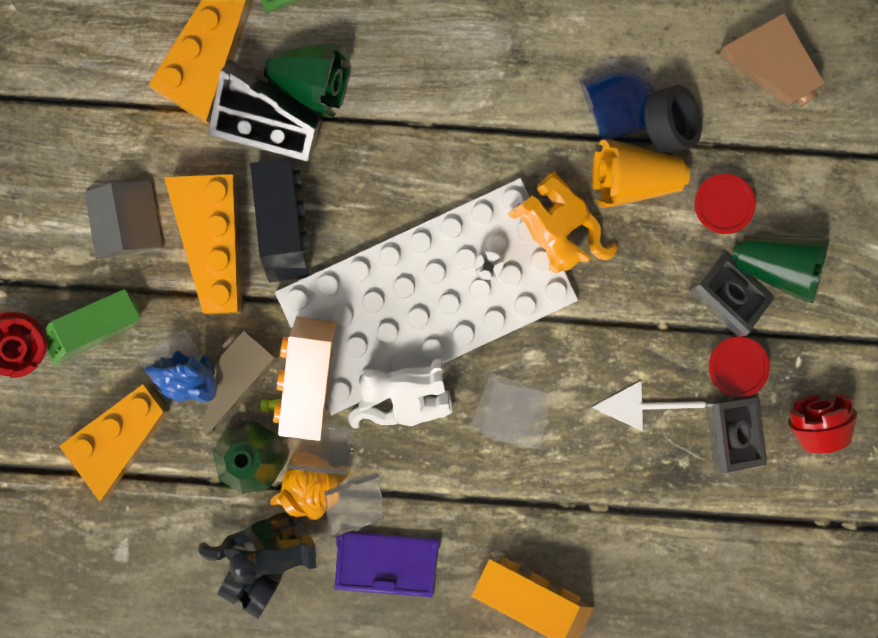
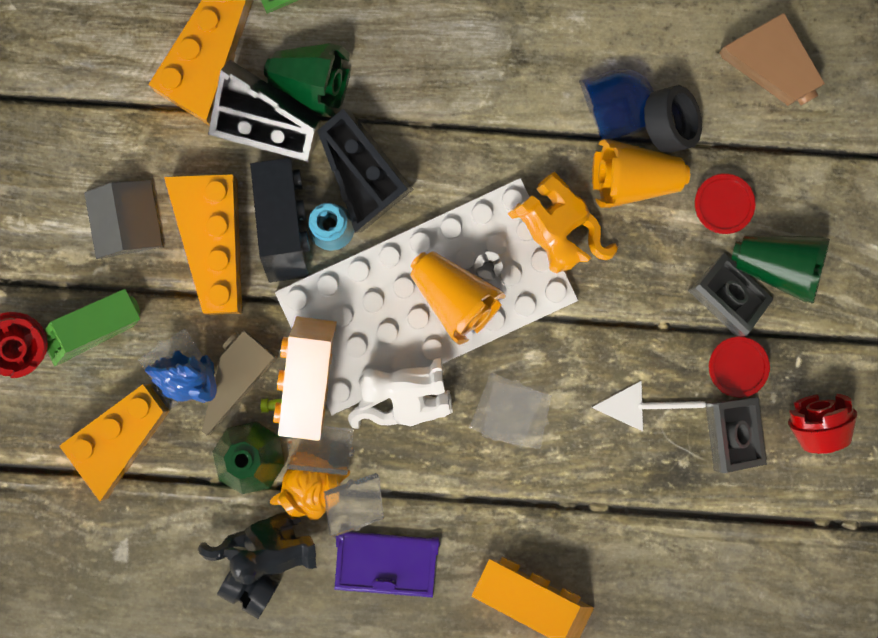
(337, 236): none -> medium azure plant
(363, 171): none -> black wedge
(455, 295): none -> light orange cone

